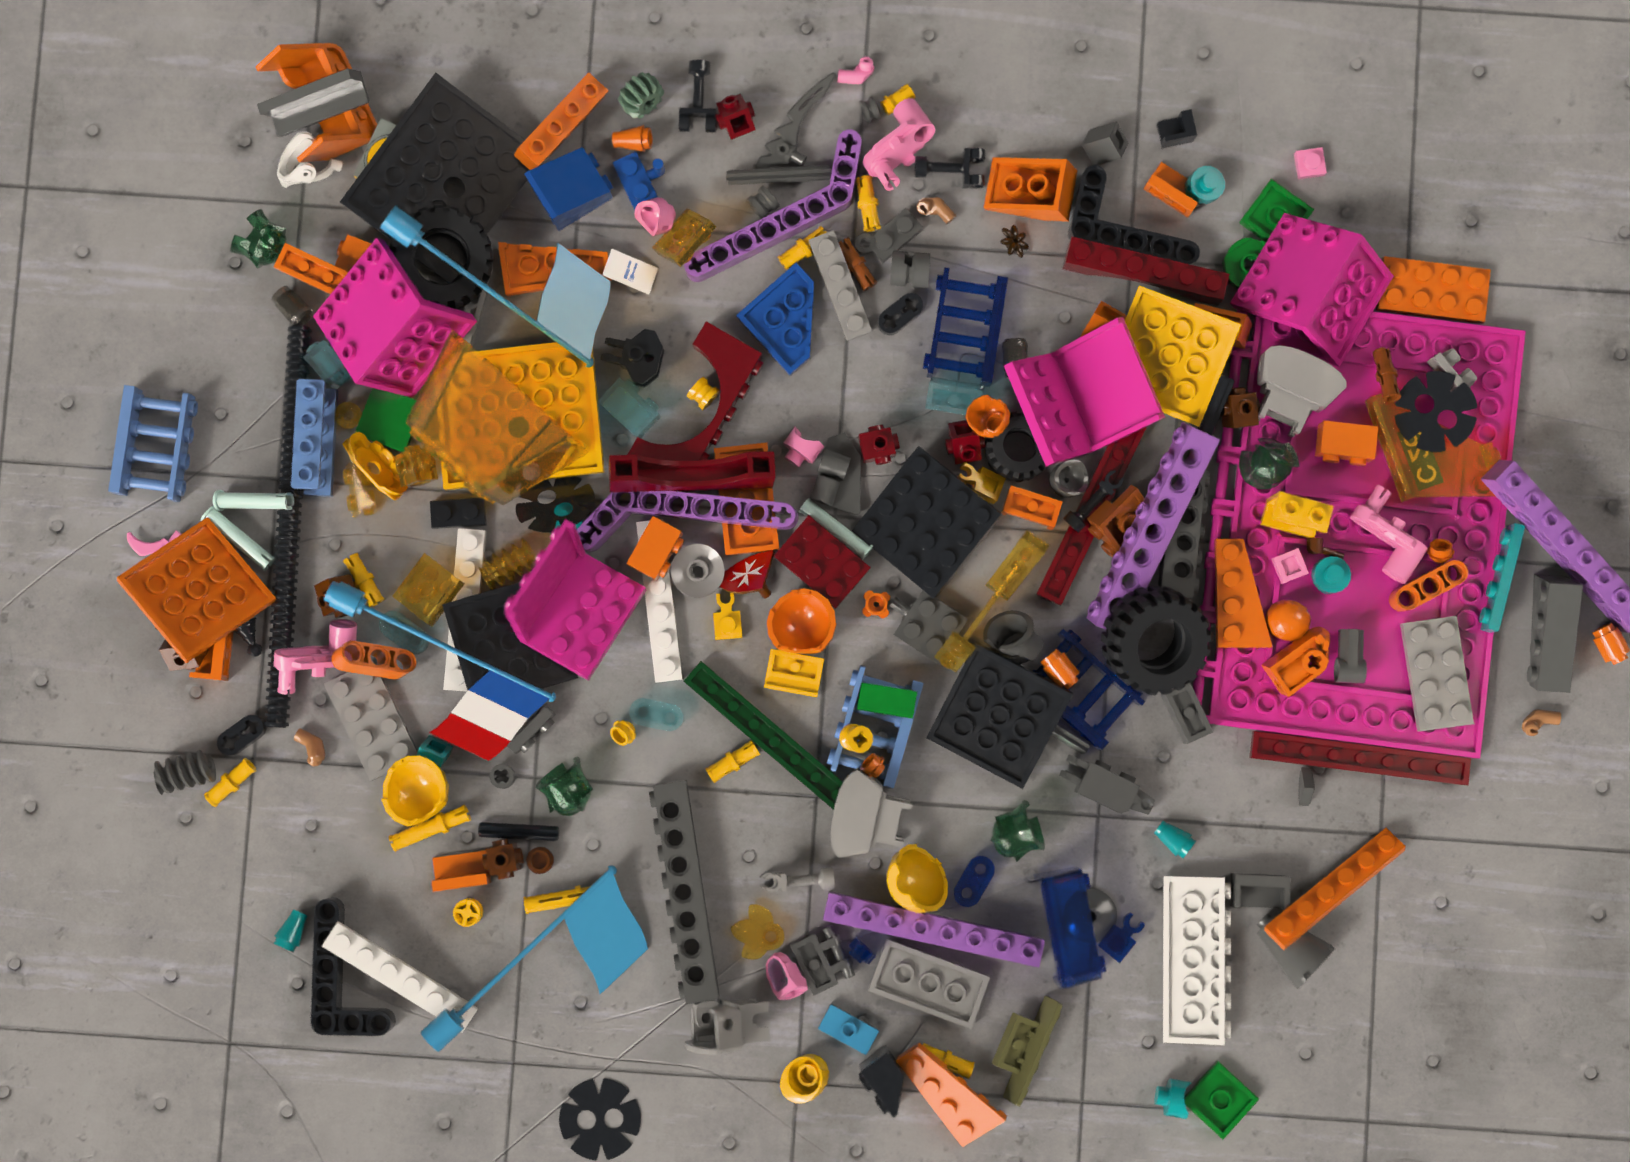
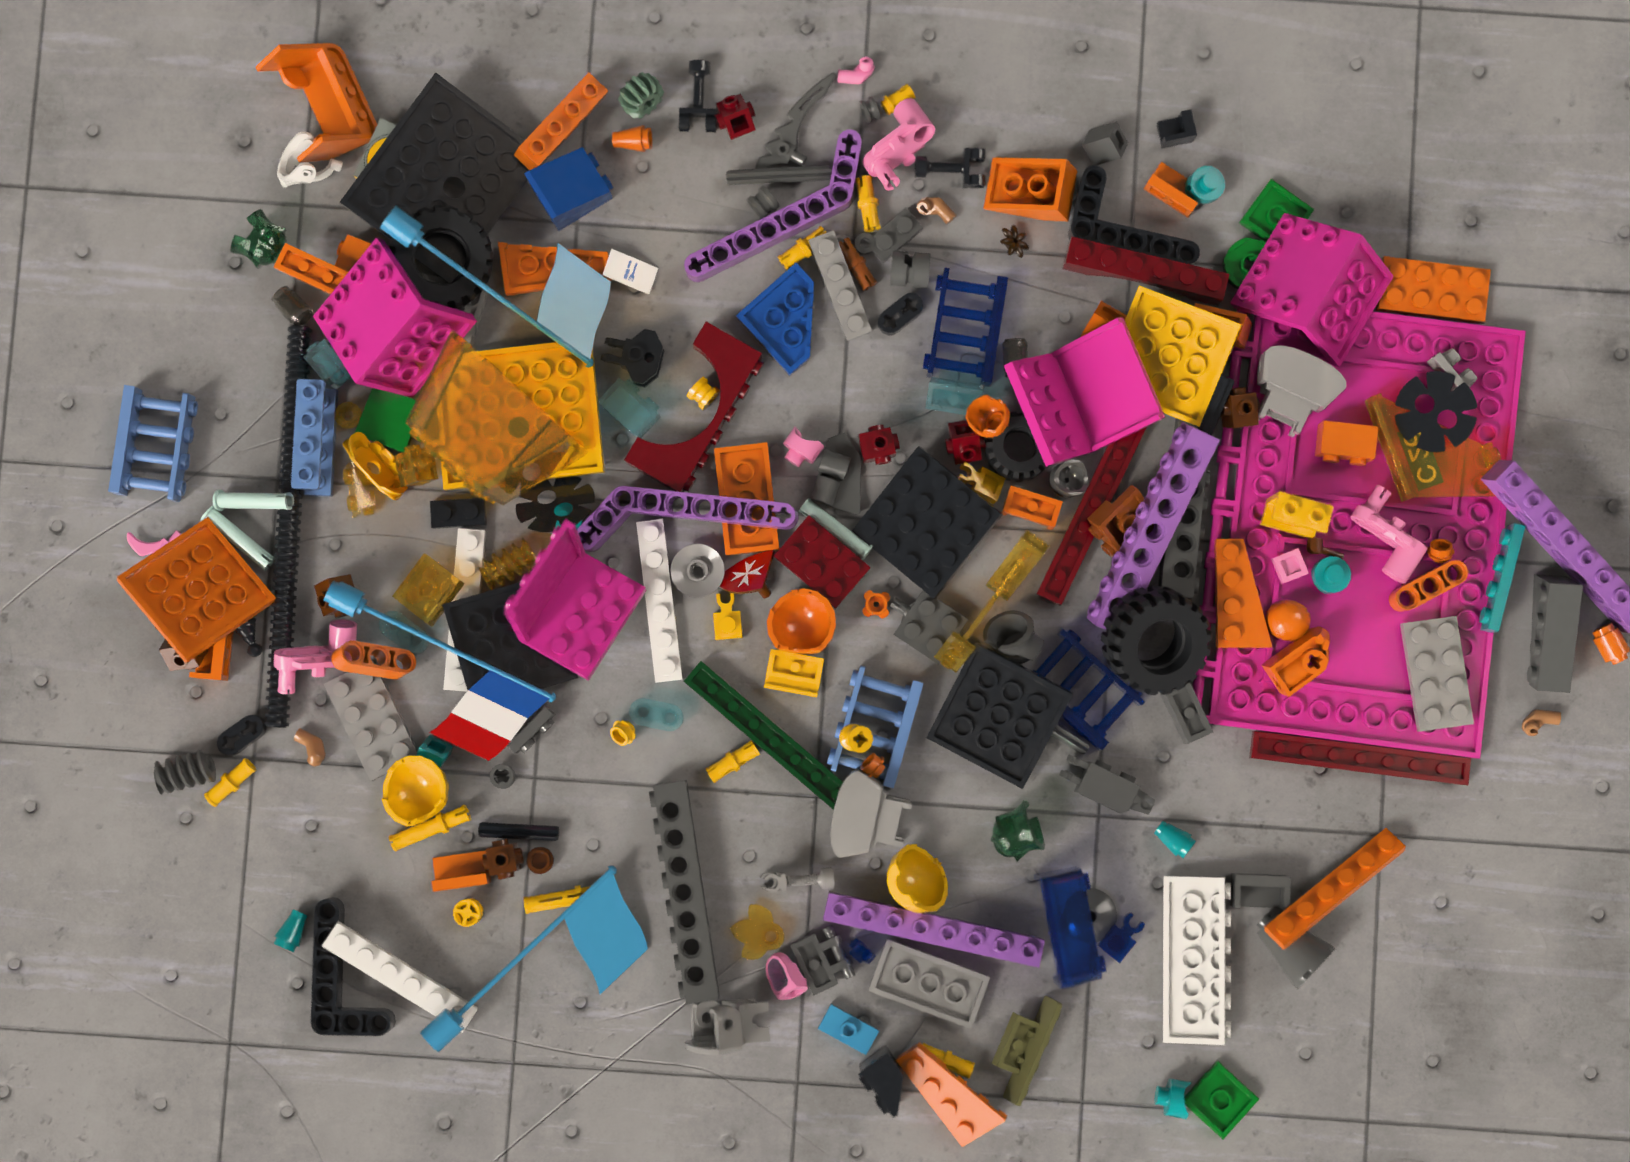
(316, 101): dark grey panel -> none
(363, 579): yellow pin -> none
(566, 789): clear green helmet -> none
(611, 1139): black piece -> none
(635, 178): blue plate -> none
(646, 474): dark red arch -> none
(655, 215): bright pink piece -> none
(655, 549): orange brick -> none
(684, 237): clear yellow plate -> none
(804, 1078): yellow hat -> none
(886, 700): green slope -> none
(974, 881): clear blue plate -> none
(1060, 669): orange brick -> none
(1076, 519): black bar -> none
(1268, 463): helmet -> none
(1306, 786): dark grey tile -> none
(1310, 163): bright pink plate -> none
(1350, 665): dark grey piece -> none
(1386, 375): dark orange pin -> none

